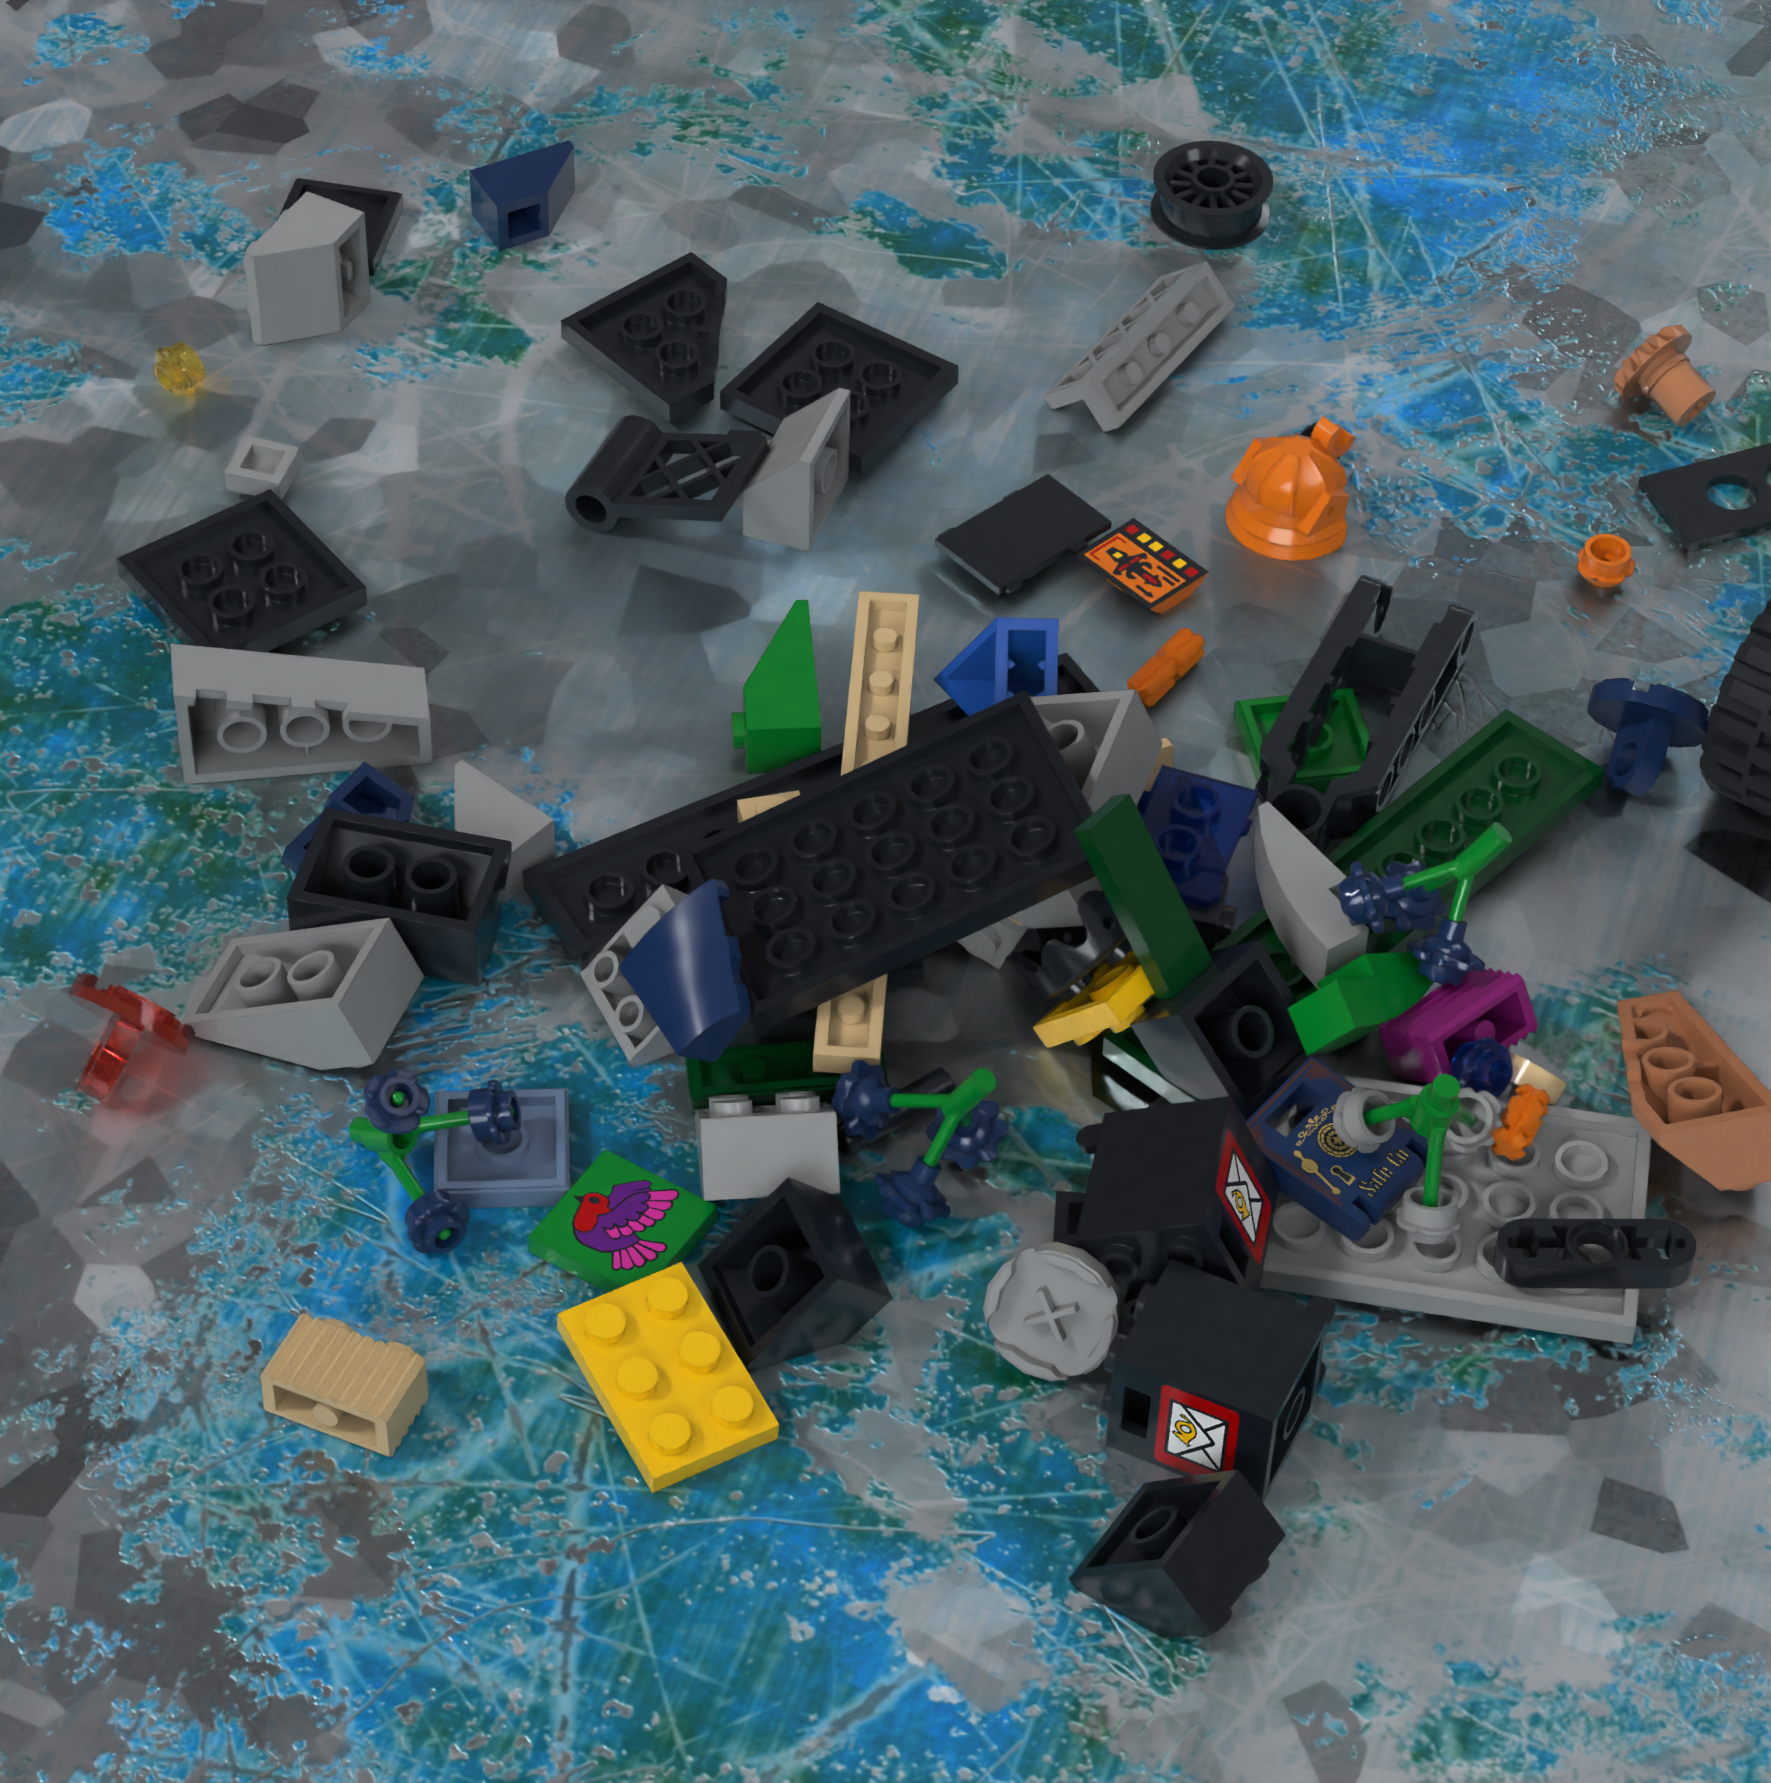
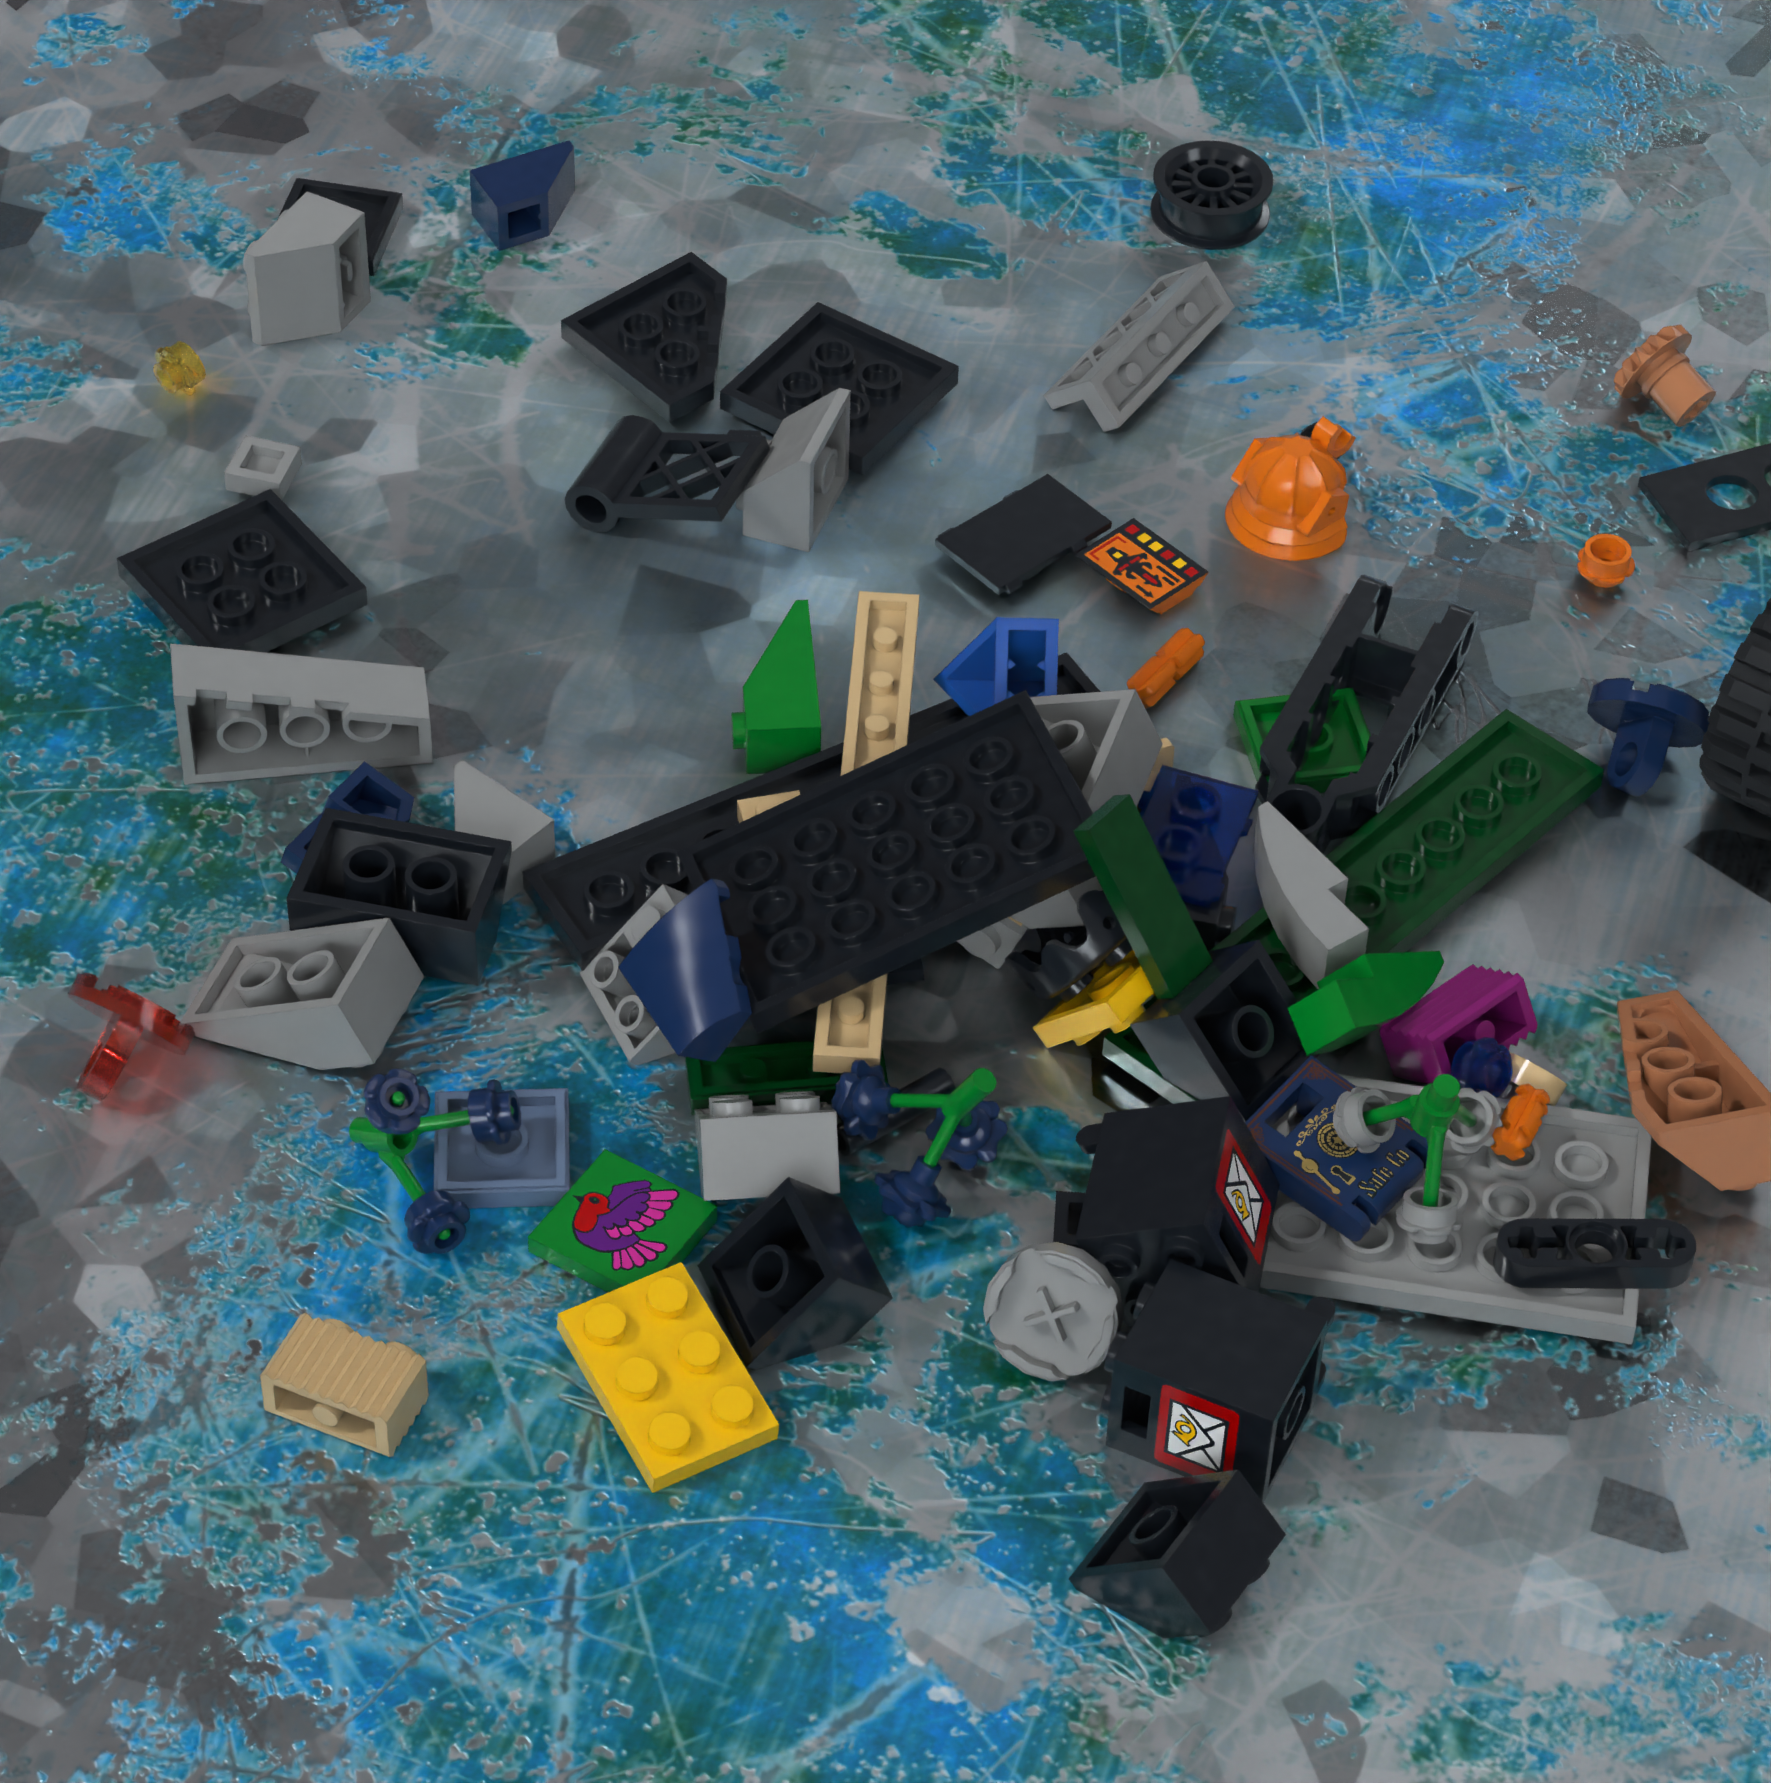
(1413, 900): dark blue plant -> none

